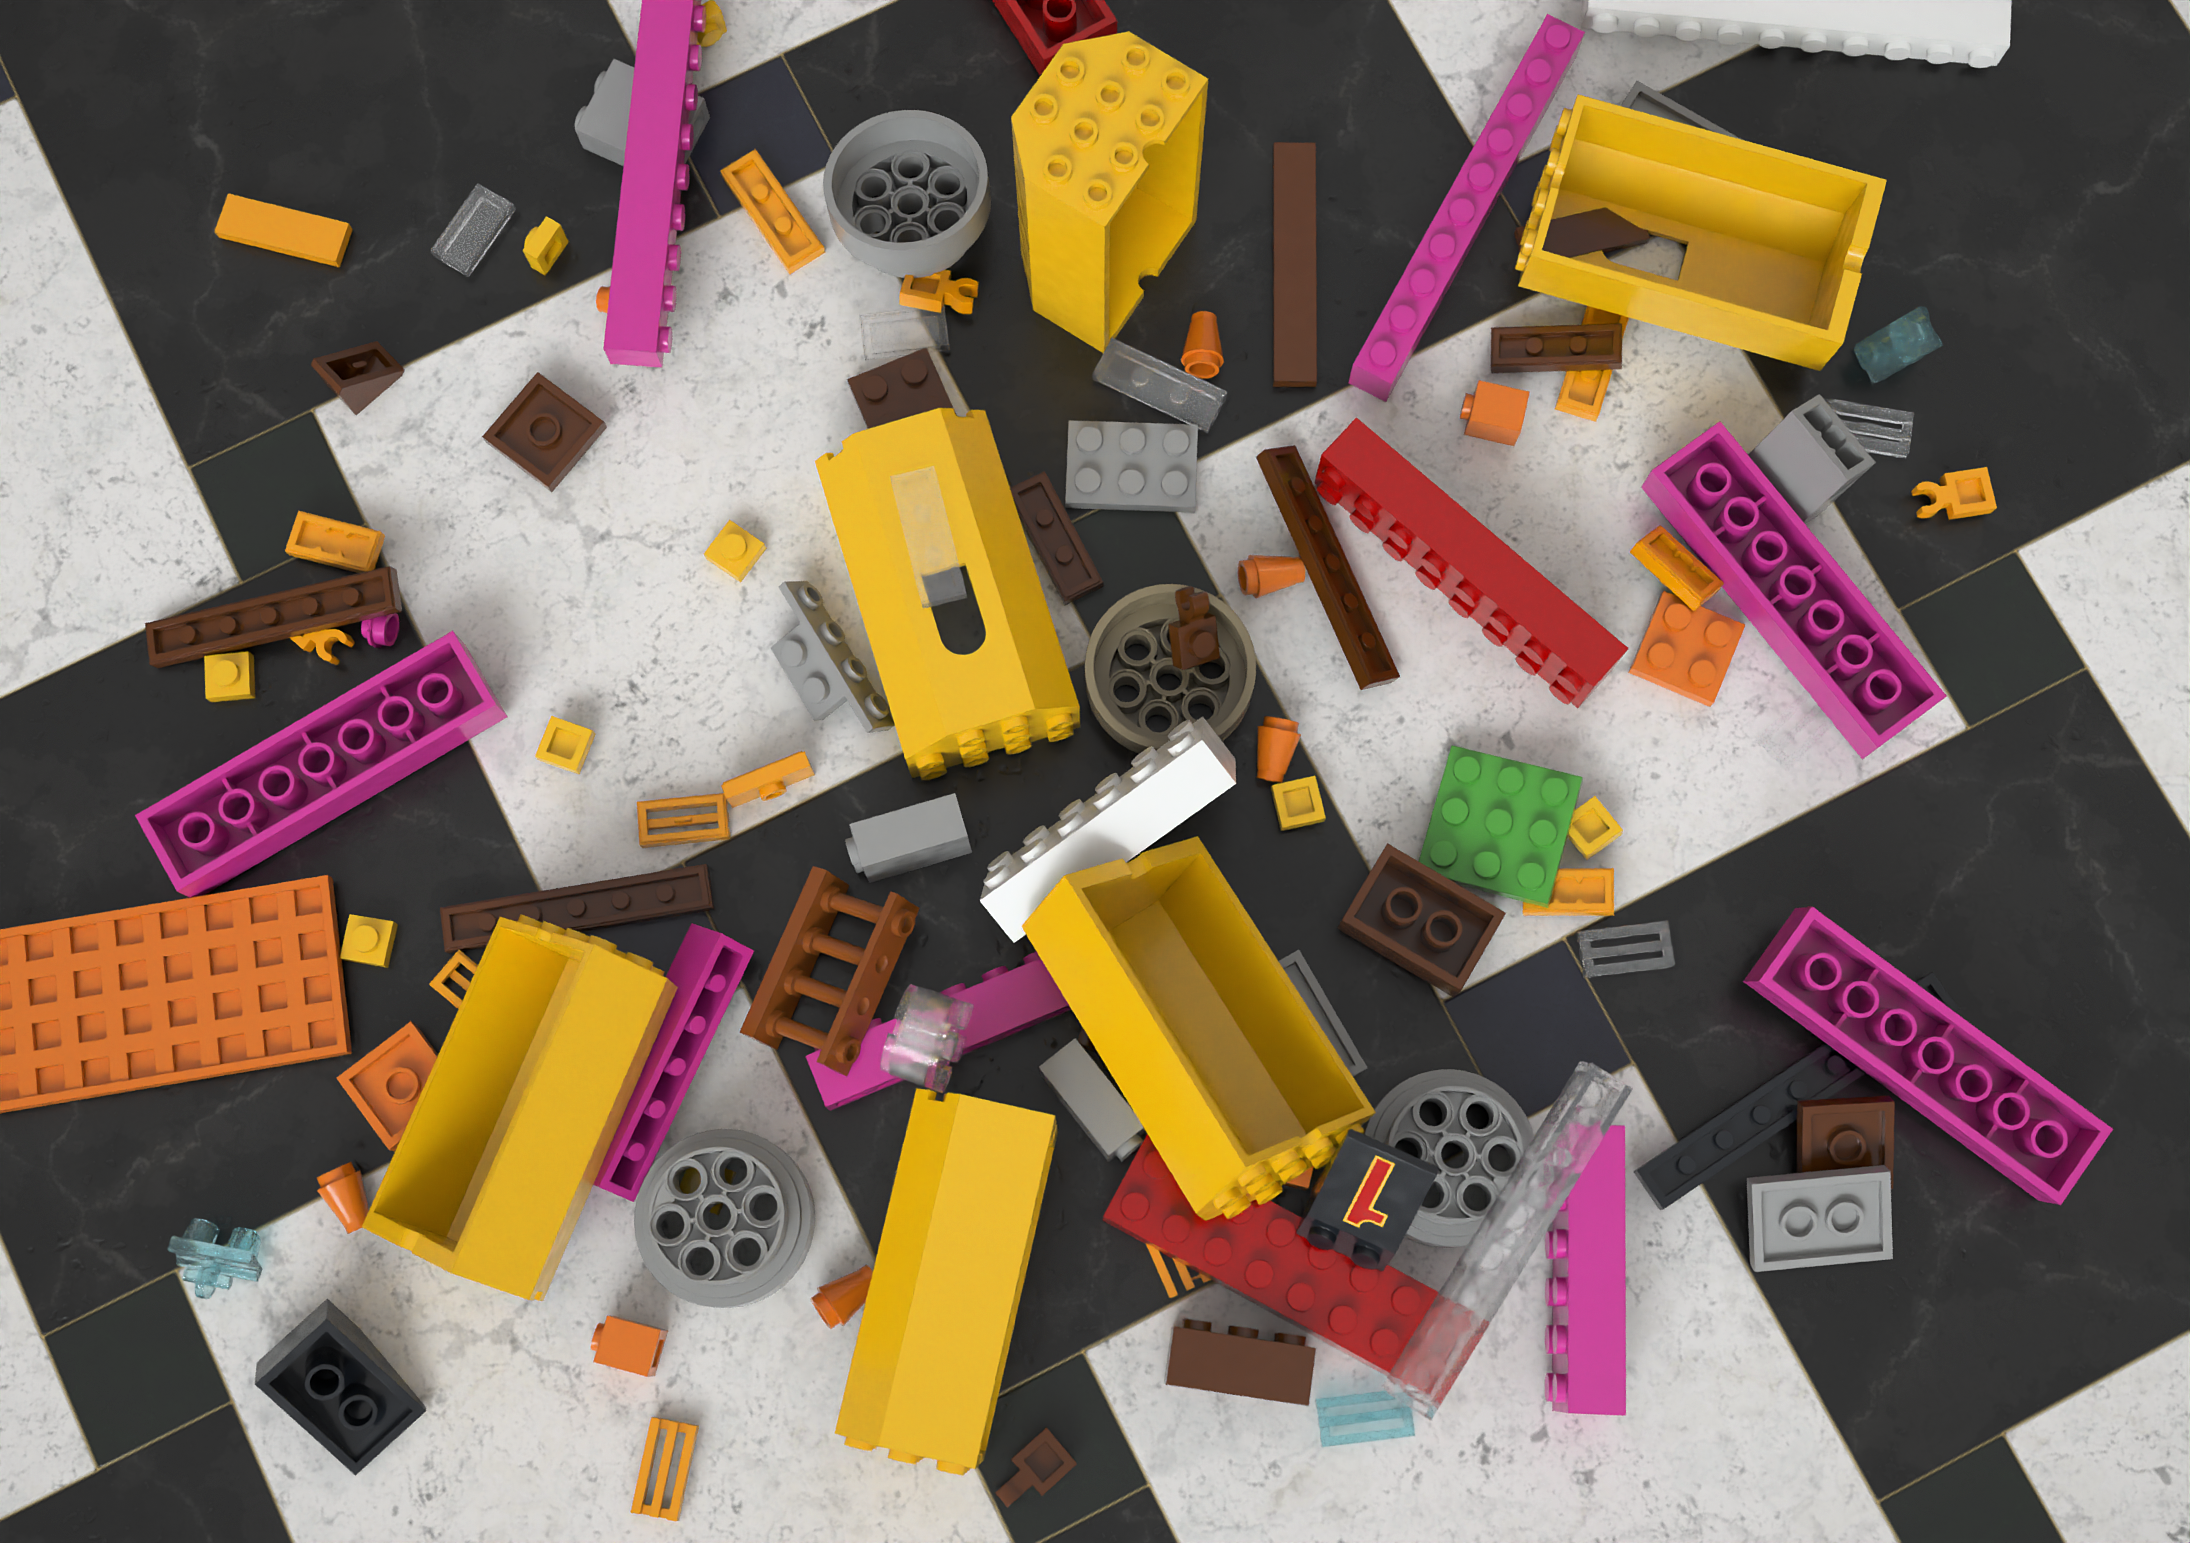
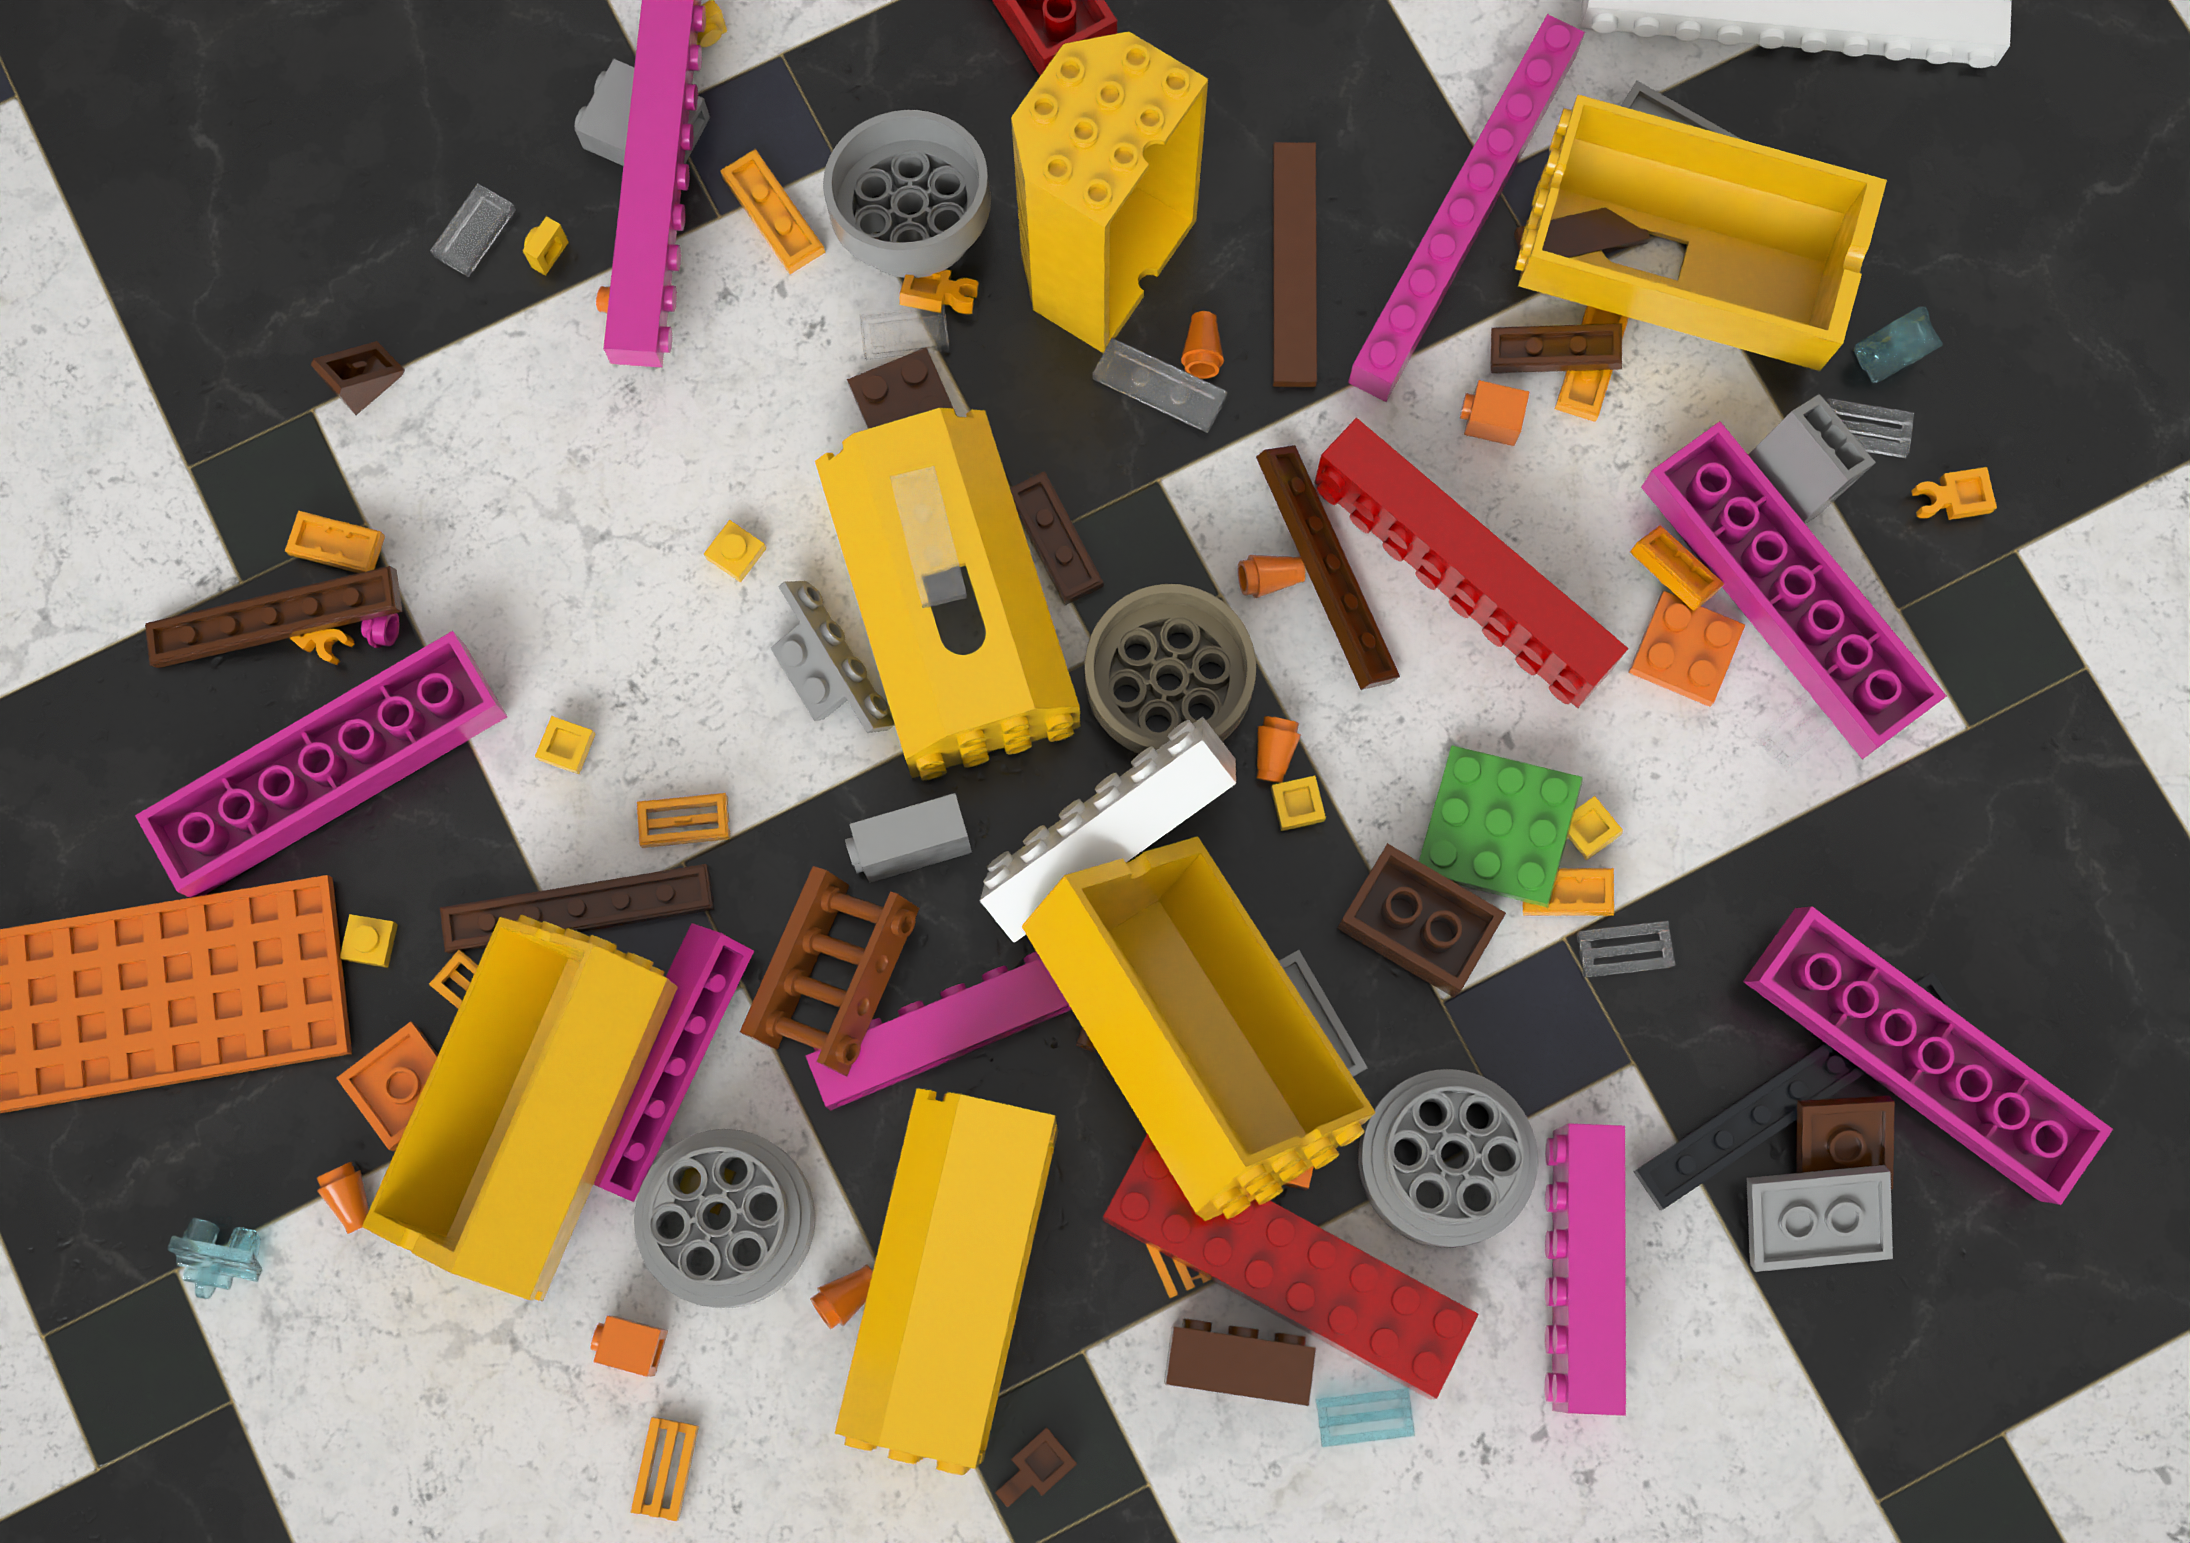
(229, 676): yellow plate -> none
(283, 230): light orange tile -> none
(338, 1387): black slope -> none
(544, 432): reddish brown plate -> none
(768, 780): light orange plate -> none
(926, 1037): clear brick -> none
(1093, 1101): light grey brick -> none
(1131, 466): light grey plate -> none
(1195, 634): reddish brown plate -> none
(1366, 1200): black slope -> none
(1506, 1239): clear brick -> none

